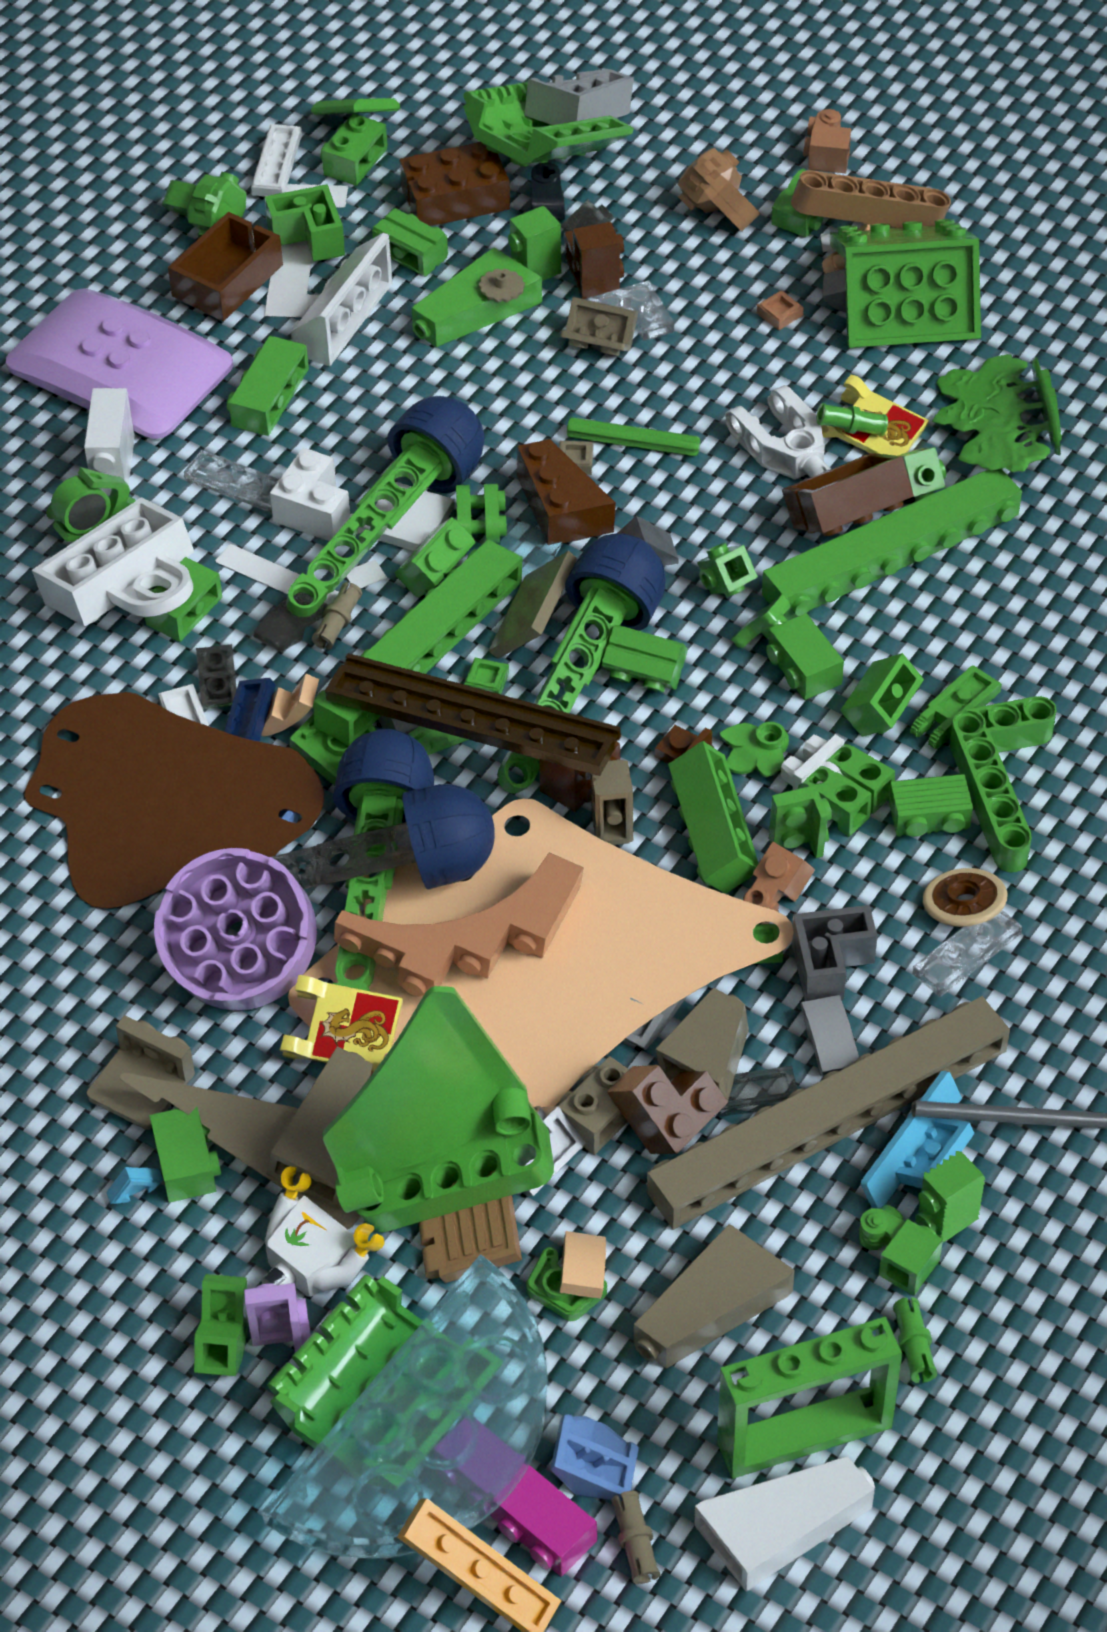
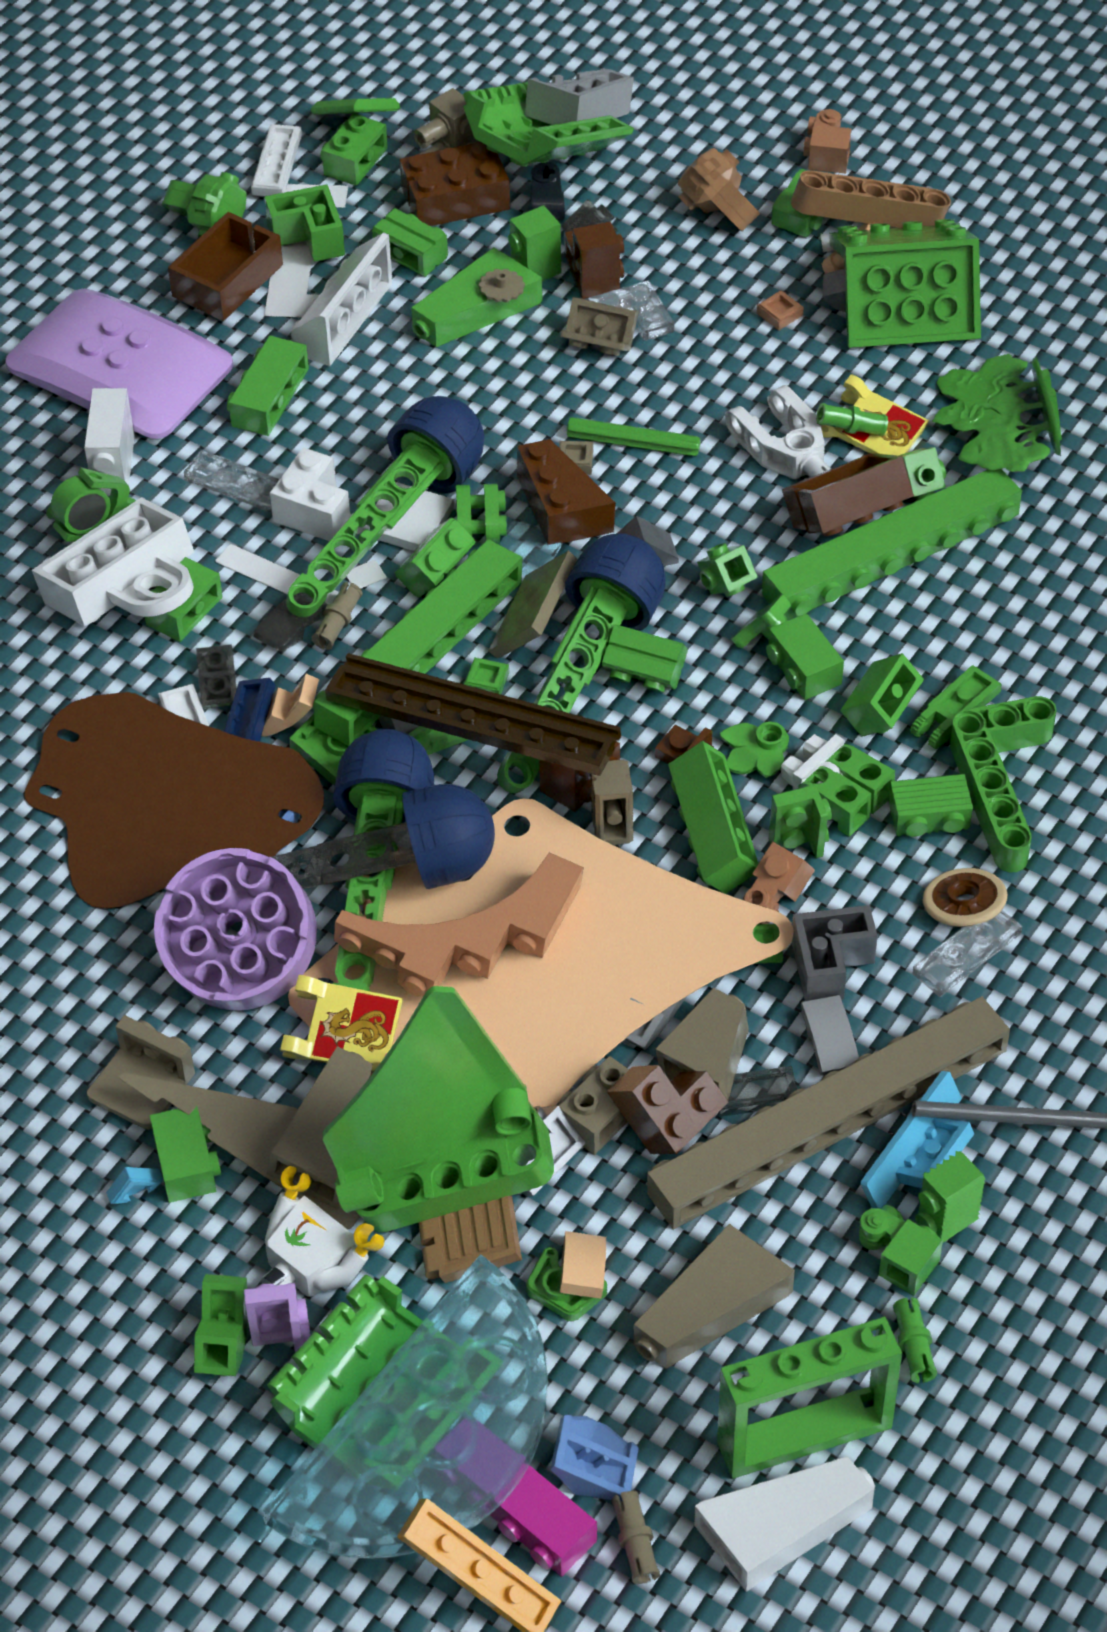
(447, 124): none -> dark tan brick

